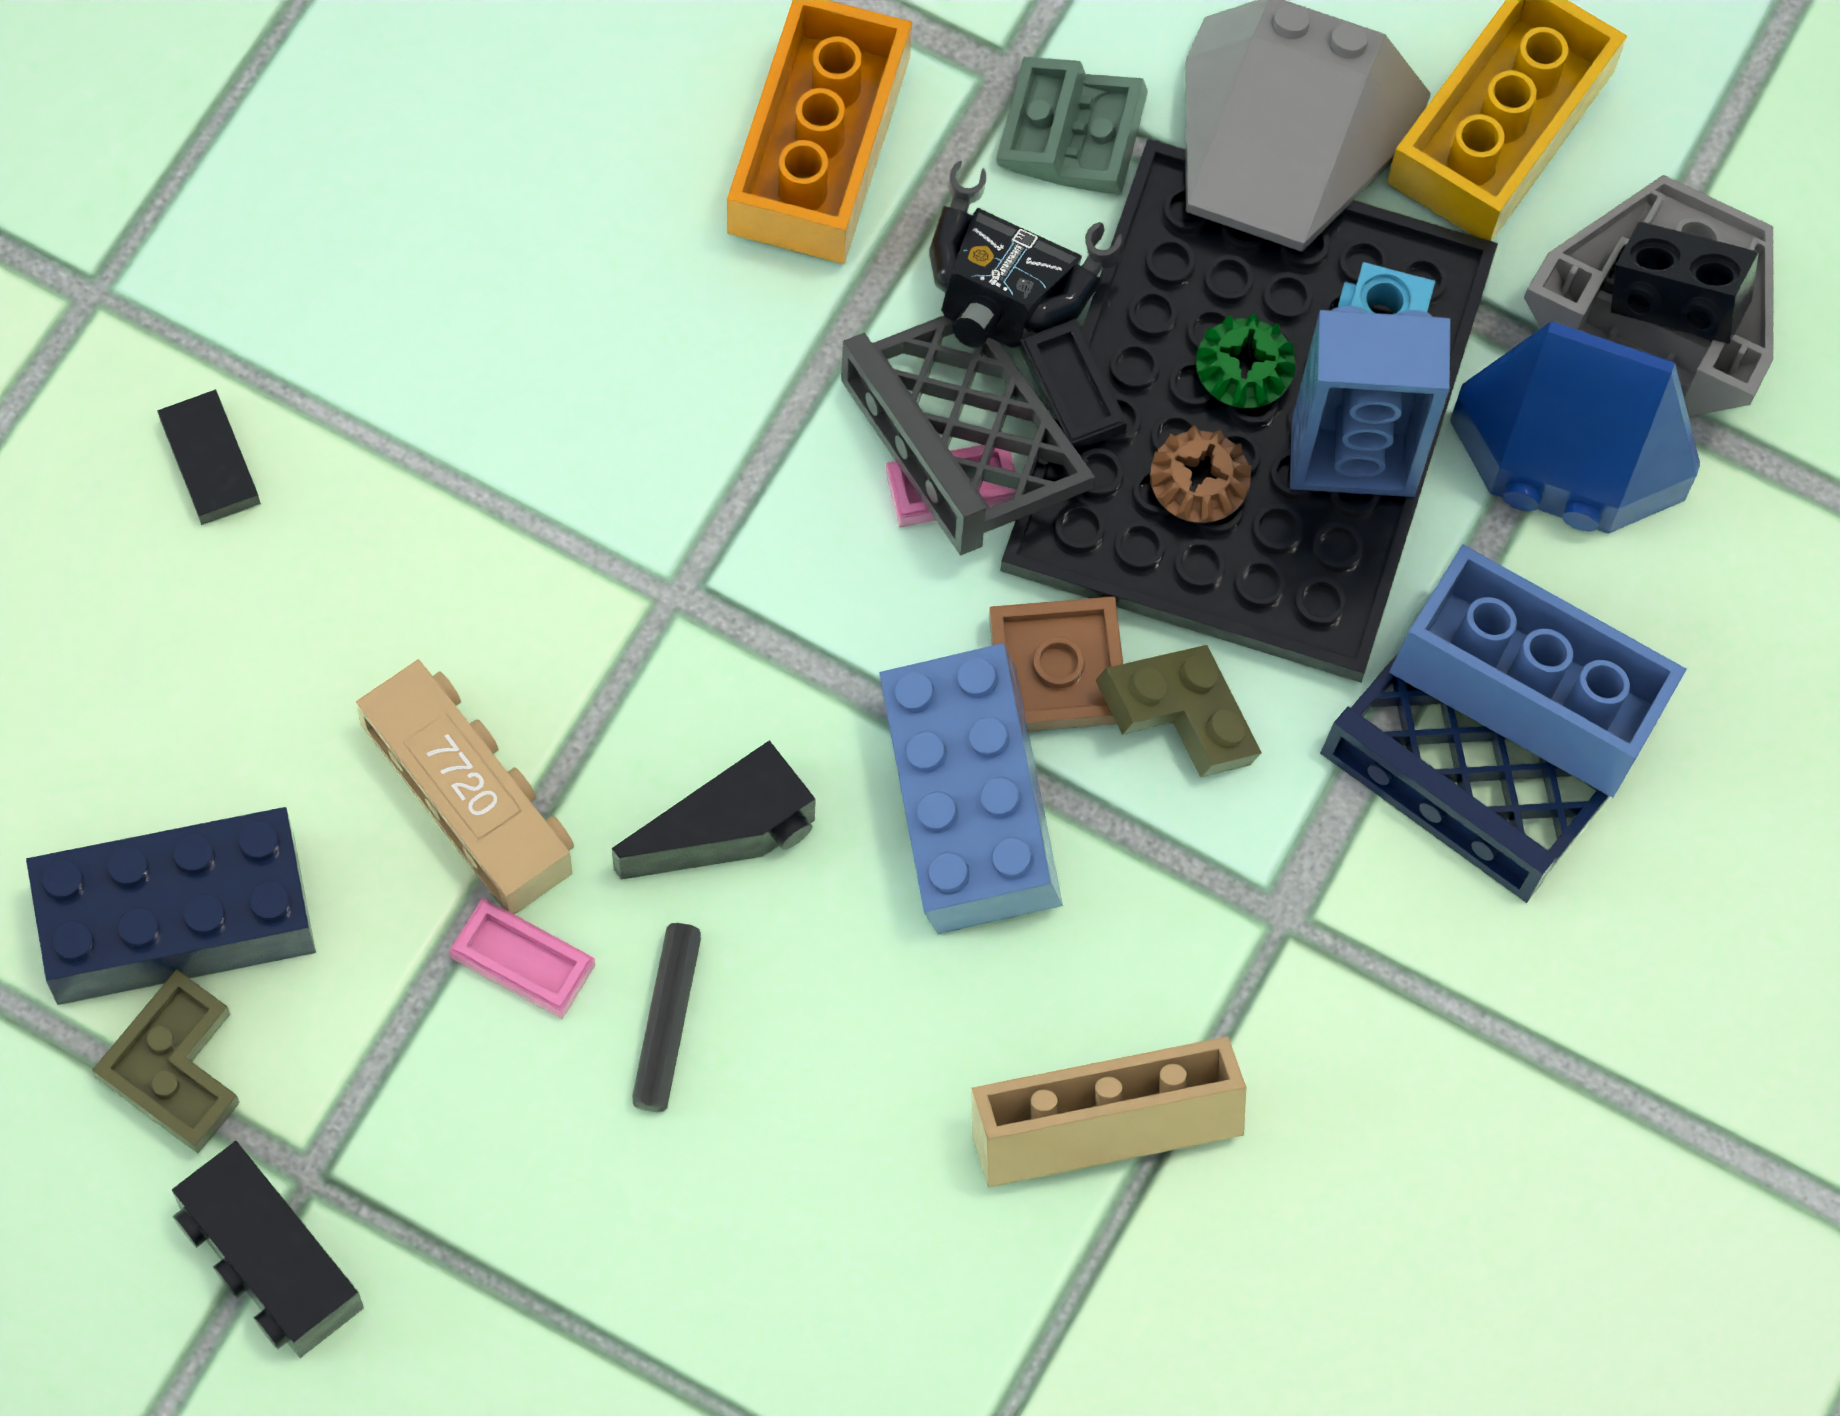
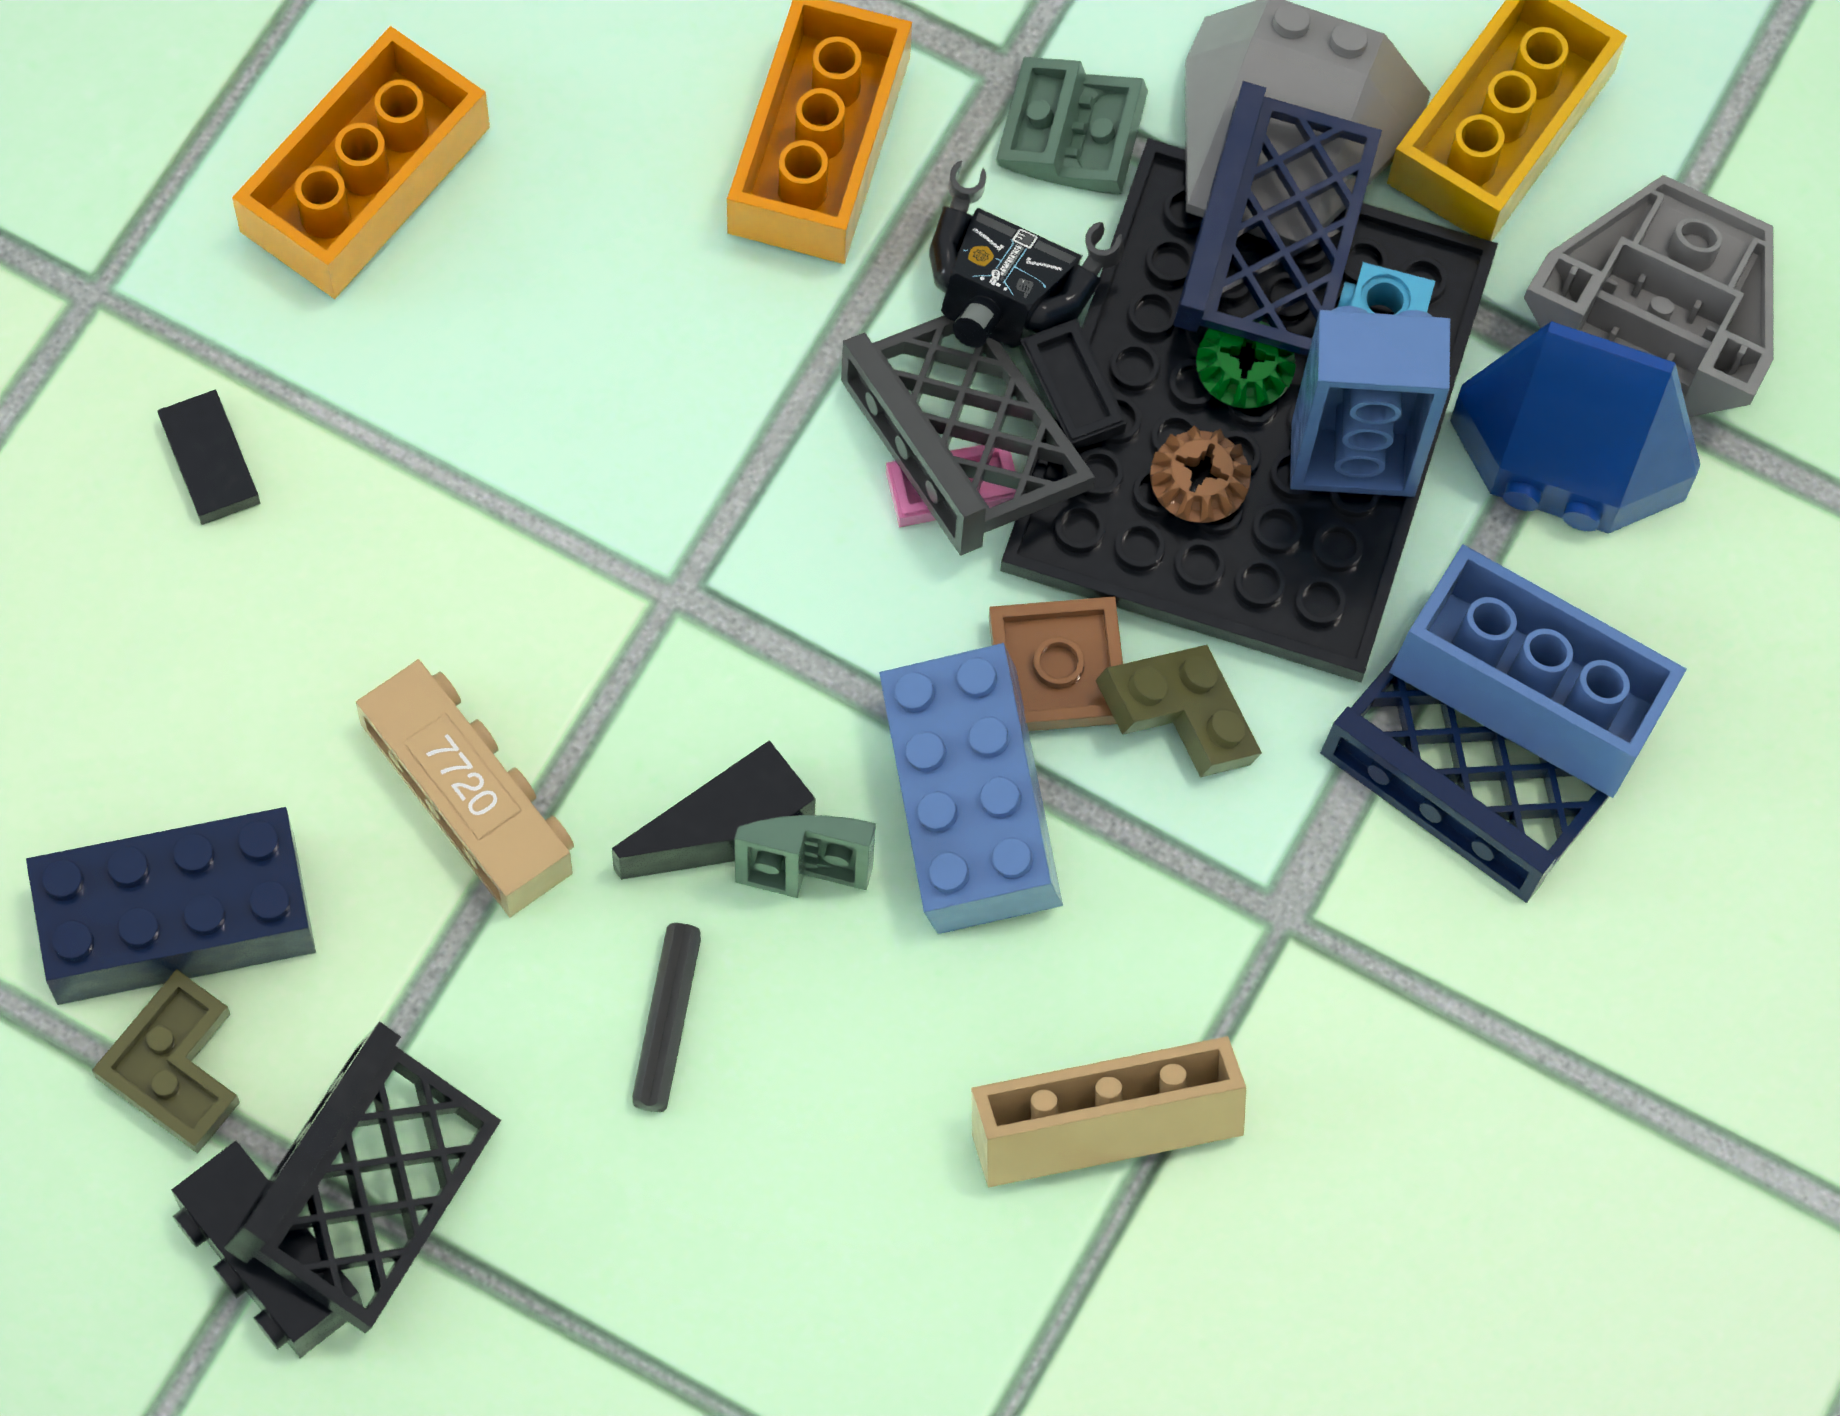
(311, 1160): none -> black fence
(362, 162): none -> light orange brick
(522, 958): bright pink tile -> none
(783, 849): none -> sand green slope
(1233, 192): none -> dark blue fence
(1684, 282): black brick -> none

